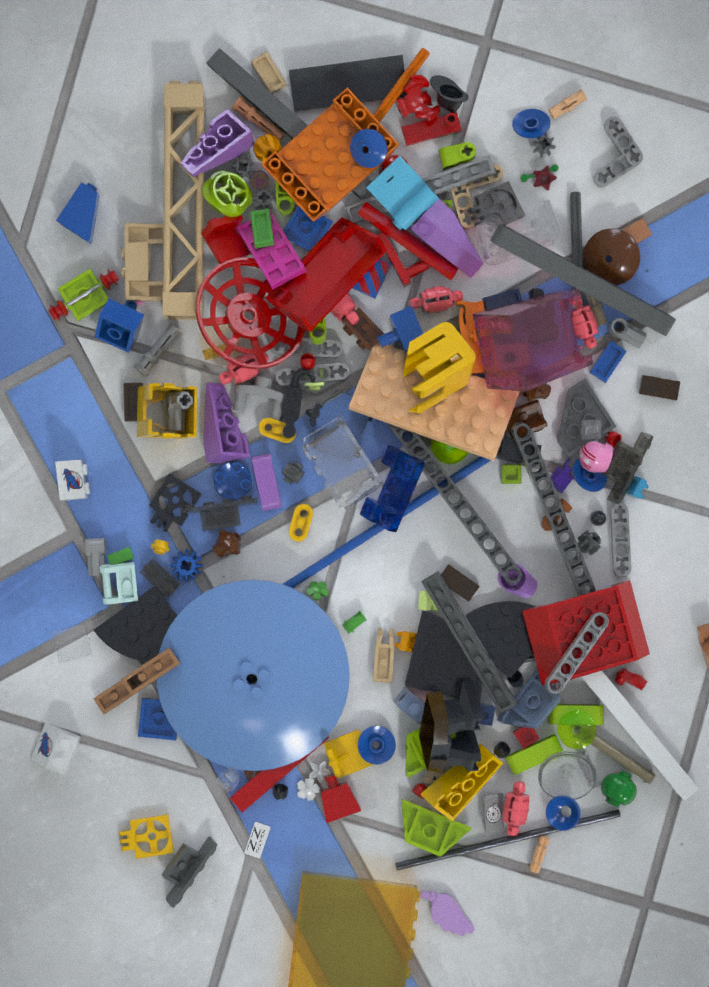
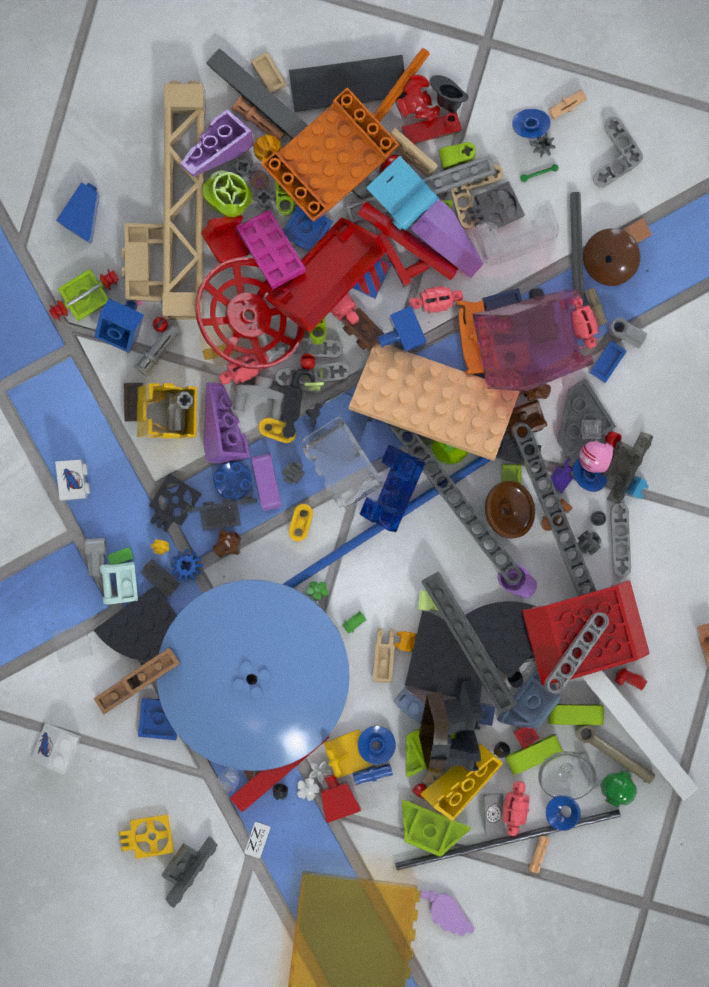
(163, 326): none -> red hinge
(262, 228): bright green tile -> none
(372, 774): none -> blue pin
(376, 145): blue dish -> none
(414, 154): none -> tan tile
(442, 362): yellow piece -> none
(459, 583): dark brown tile -> none
(517, 507): none -> reddish brown dish
(544, 173): dark red plate -> none
(579, 719): clear neon green dish -> none
(582, 279): dark grey beam -> none
(659, 387): dark brown tile -> none

